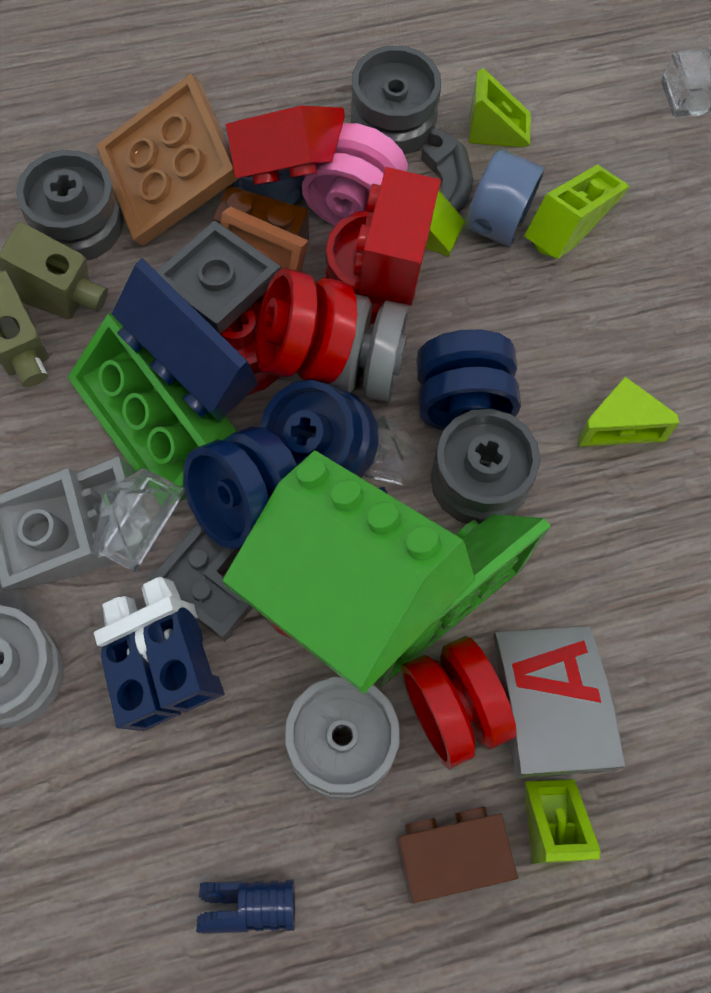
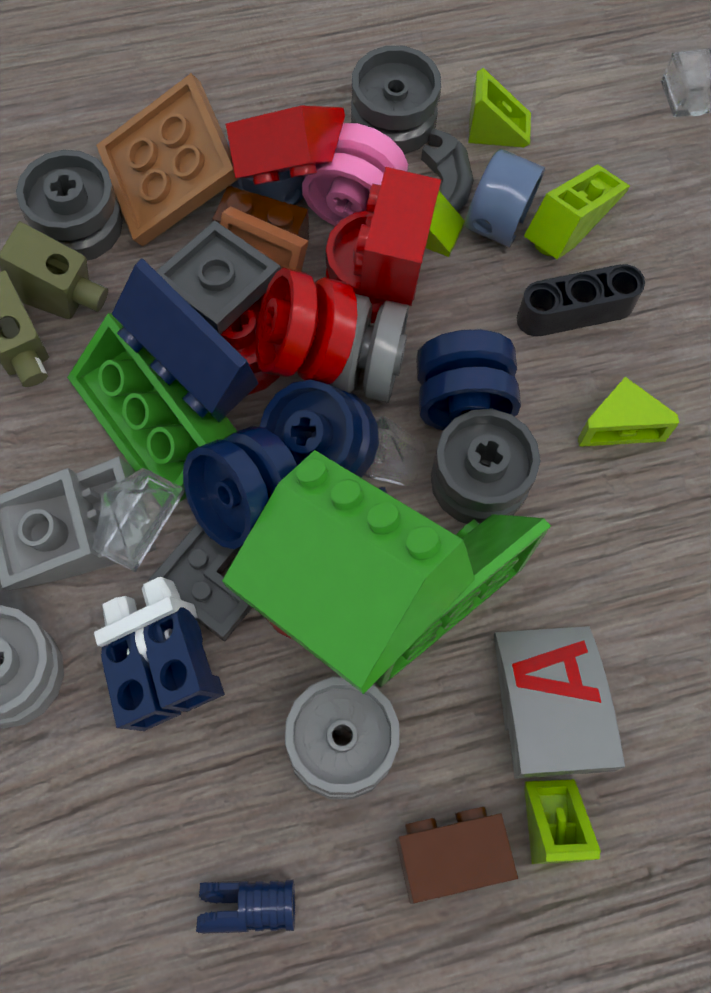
(459, 701): red wheel -> none
(594, 287): none -> black beam

